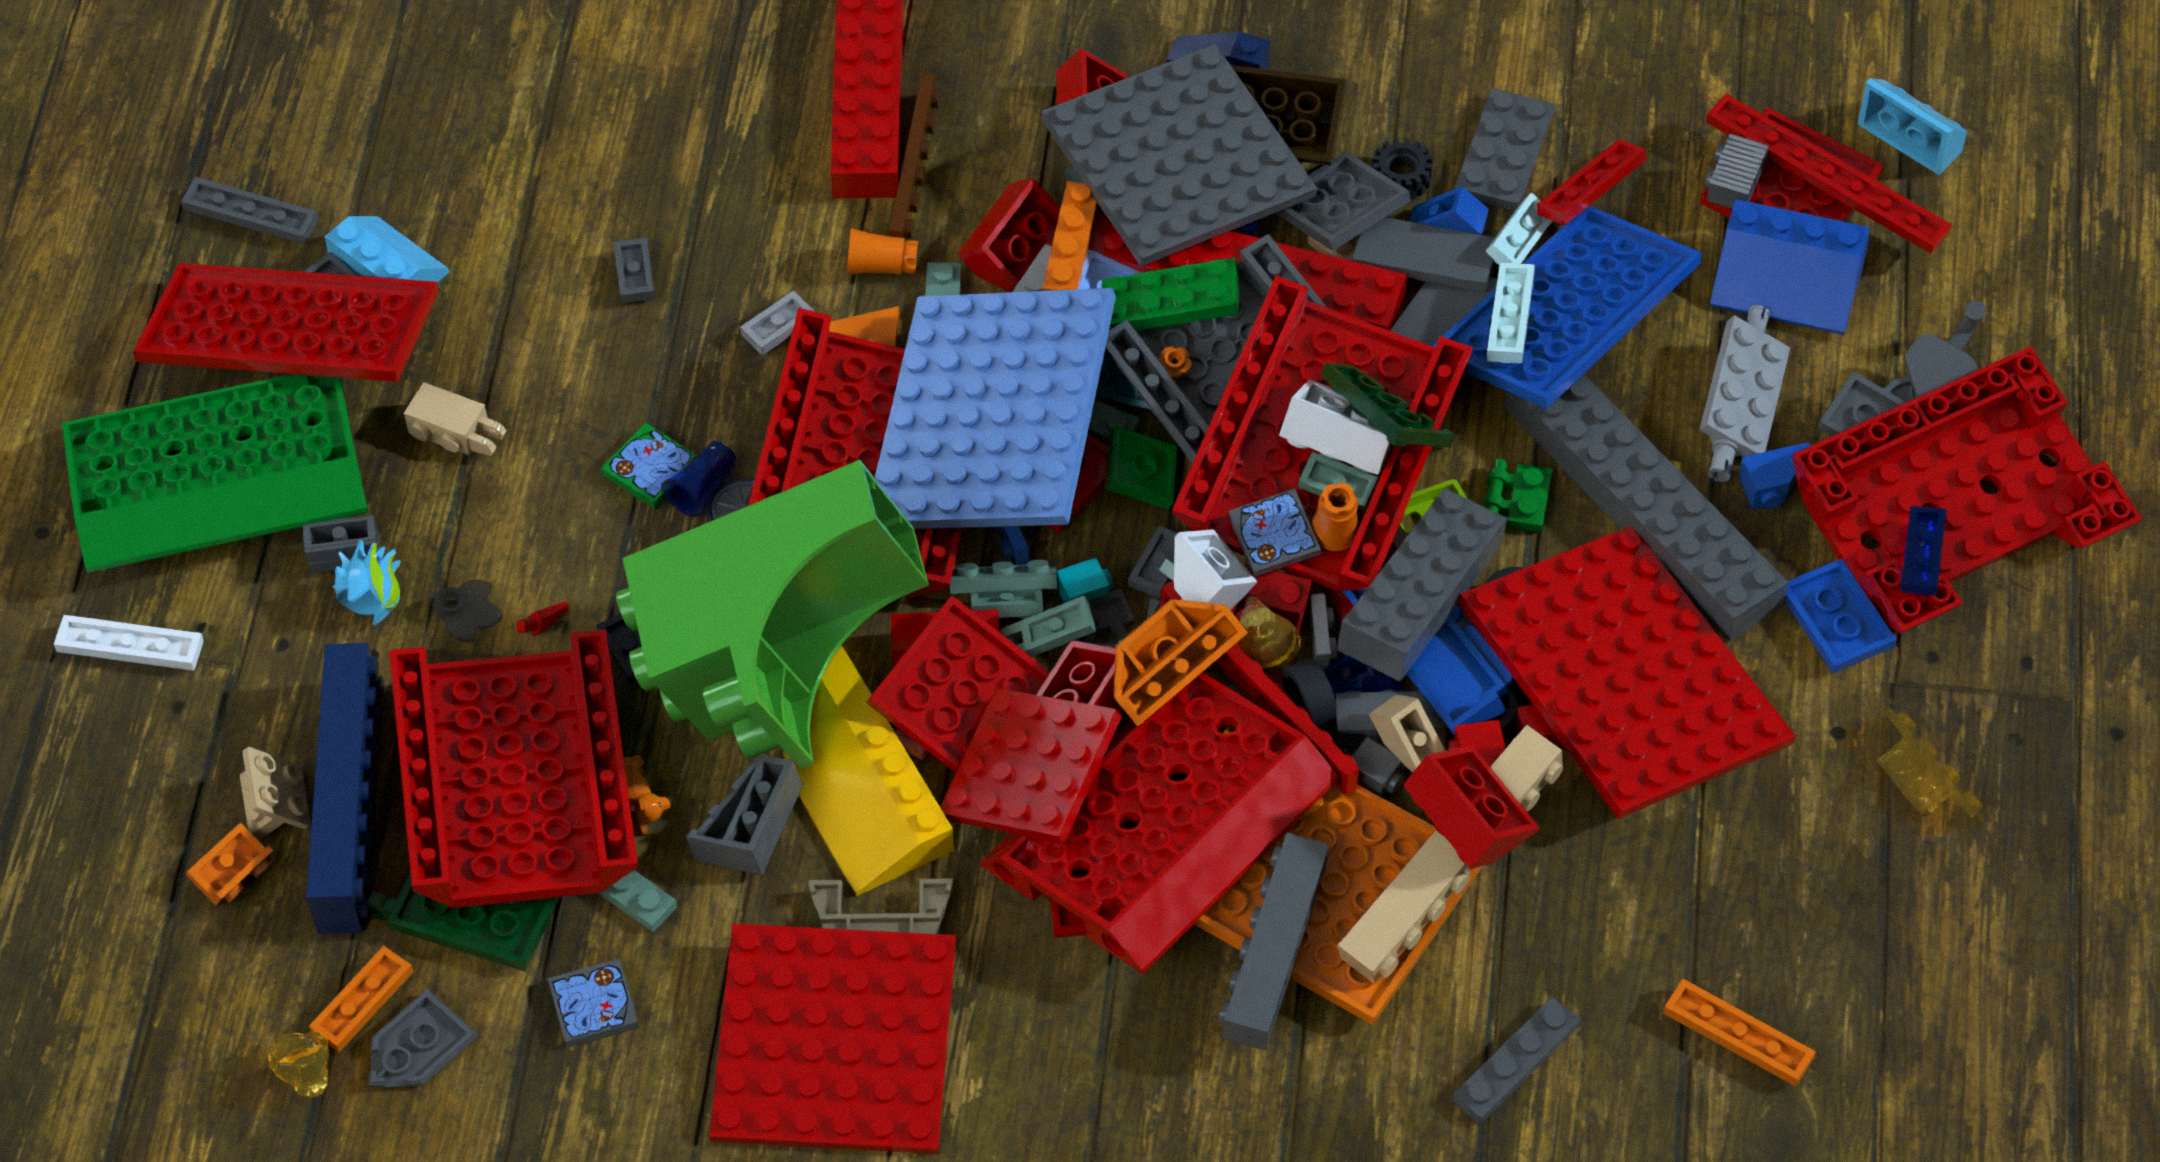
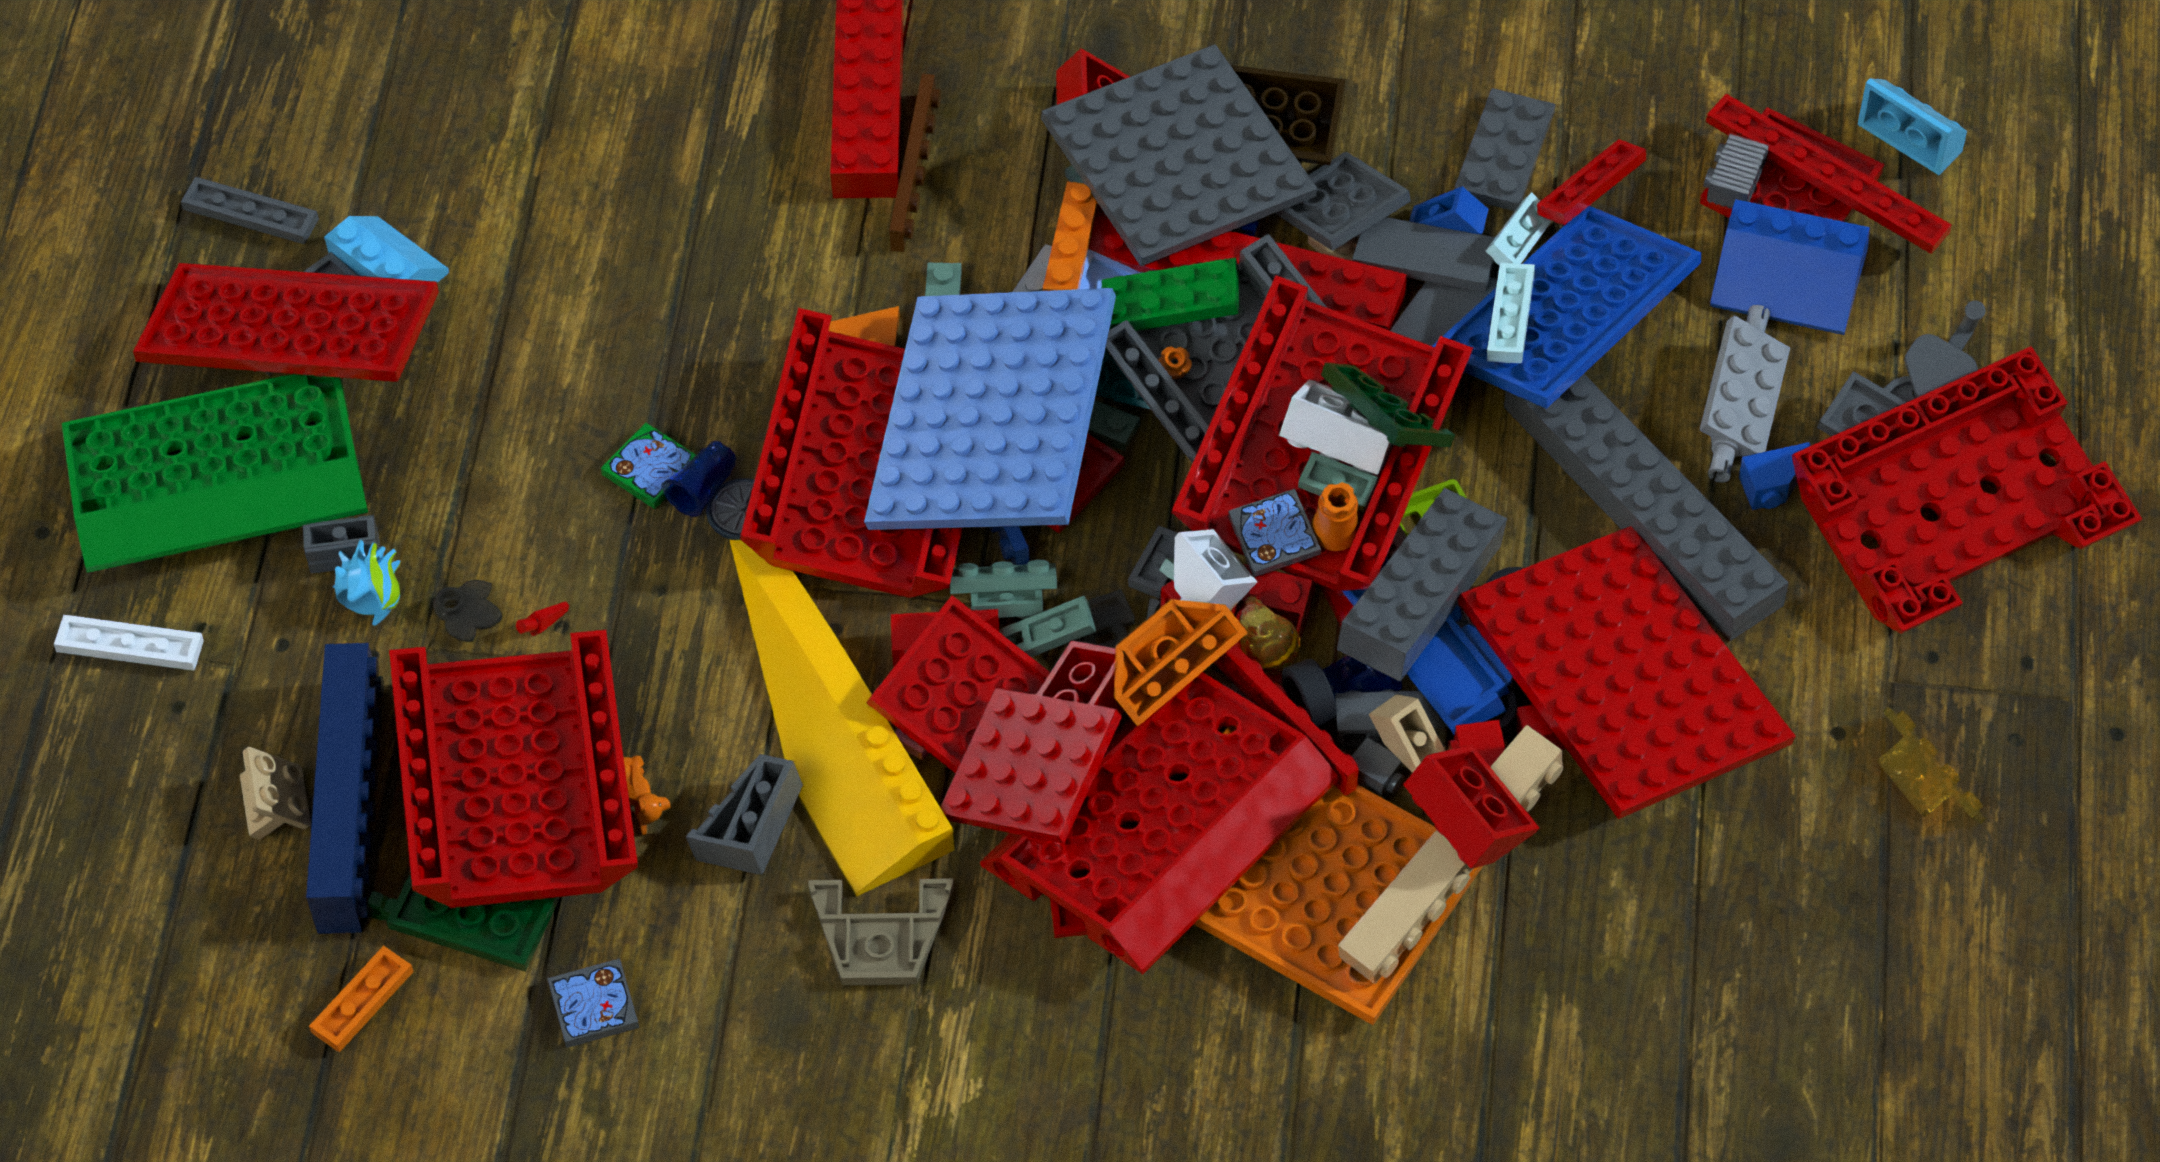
(230, 863): orange bracket -> none
(301, 1062): clear yellow hair -> none
(417, 1043): dark grey tile -> none
(451, 421): tan hinge -> none
(620, 643): black plate -> none
(634, 270): dark grey plate -> none
(641, 900): sand green plate -> none
(761, 601): bright green arch -> none
(774, 323): light grey plate -> none
(834, 1038): red plate -> none
(880, 254): orange plant -> none
(1012, 234): red slope -> none
(1083, 580): teal brick -> none
(1141, 467): green tile -> none
(1237, 48): dark blue slope -> none
(1274, 942): dark grey brick -> none
(1321, 620): light grey plate -> none
(1408, 155): black tyre -> none
(1516, 1060): dark grey plate -> none
(1529, 495): green plate -> none
(1739, 1032): orange plate -> none
(1838, 616): blue plate -> none
(1923, 550): clear blue plate -> none

